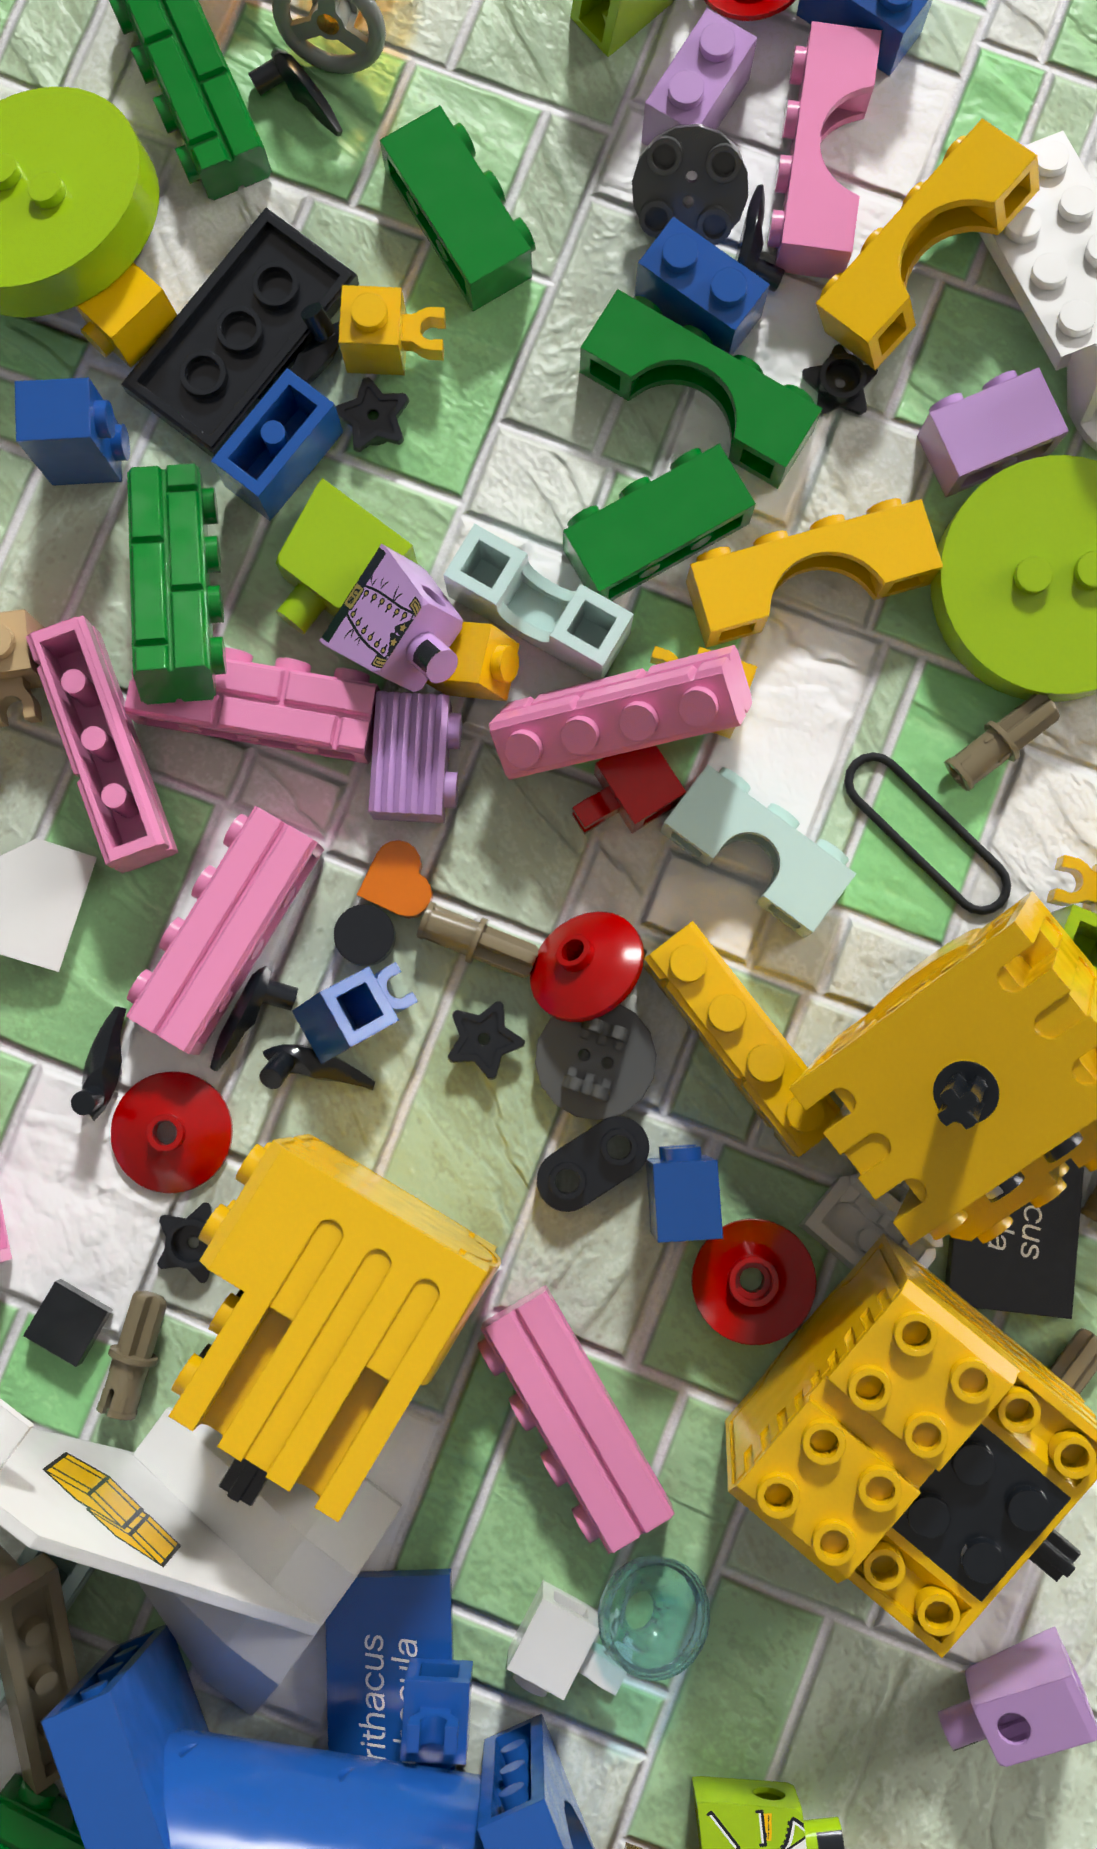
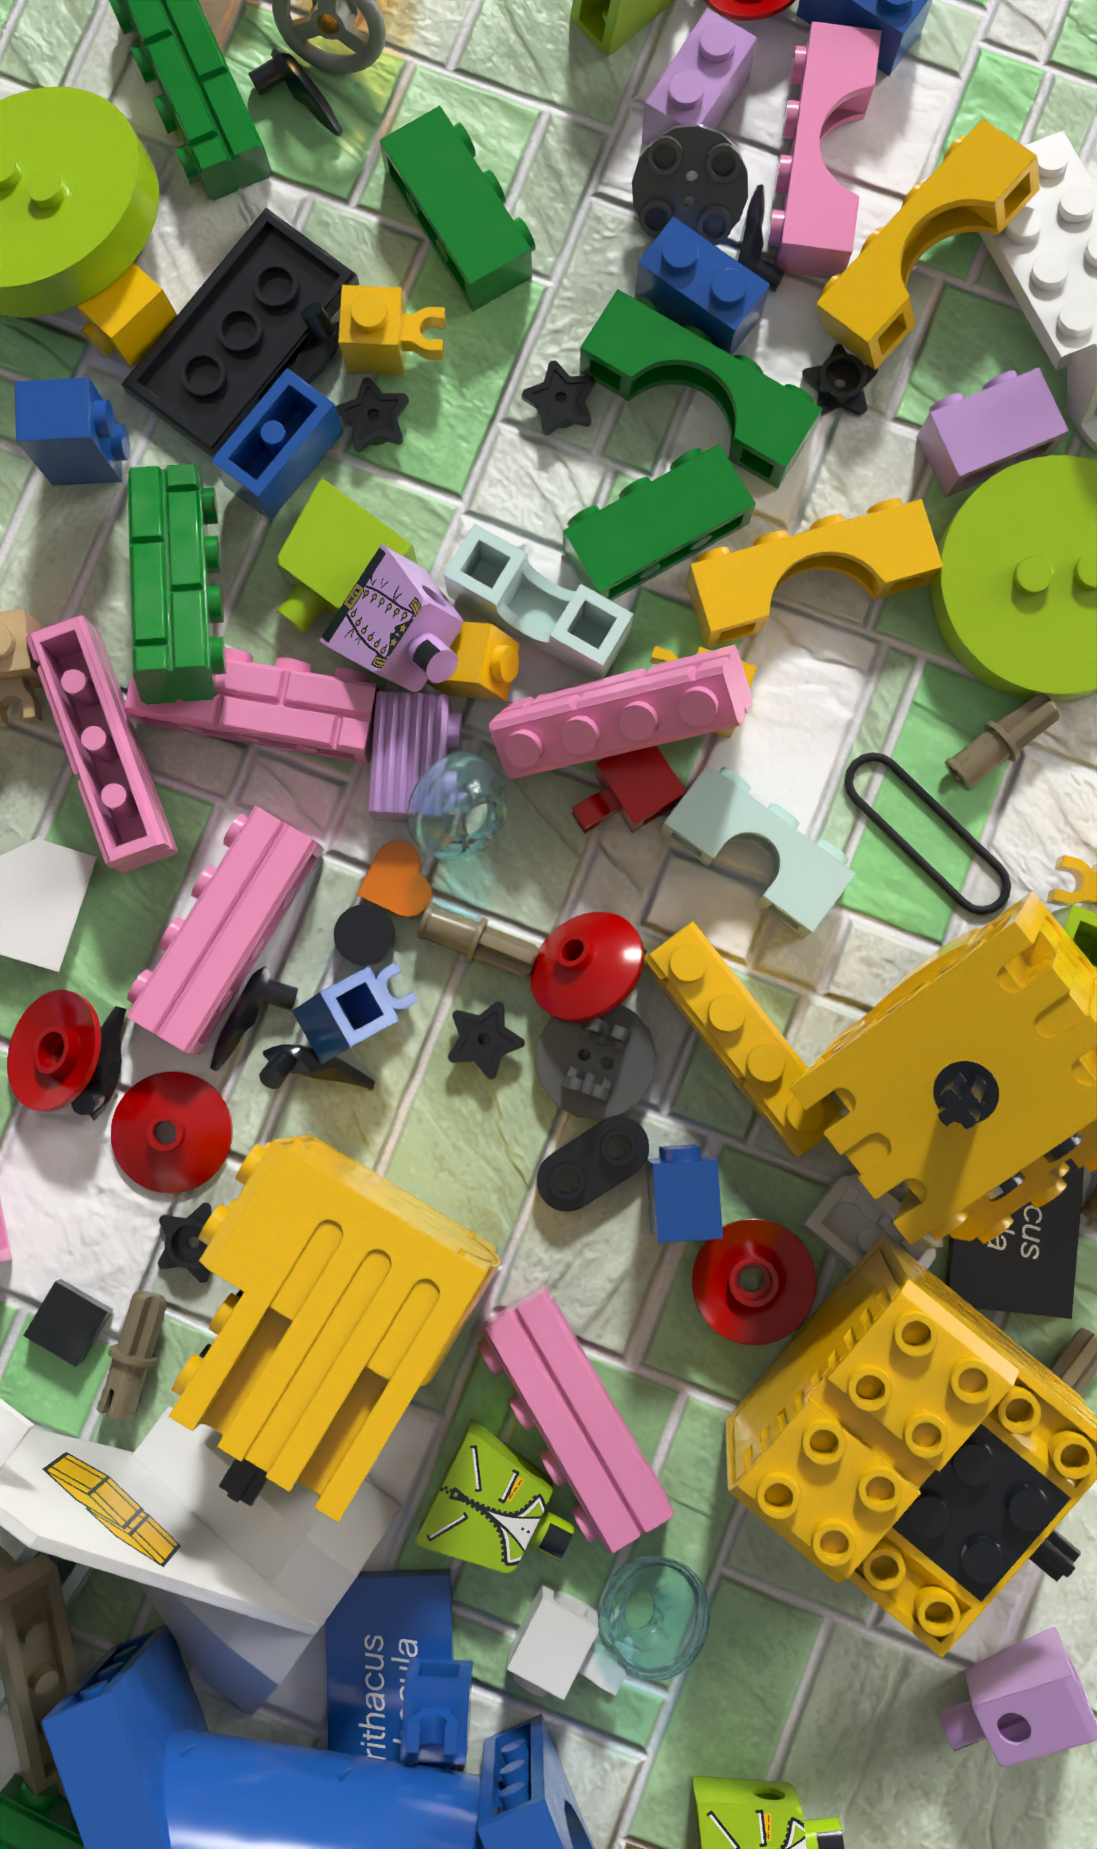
(54, 1050): none -> red dish
(446, 799): none -> clear light blue piece
(492, 1507): none -> lime torso
(564, 414): none -> black plate

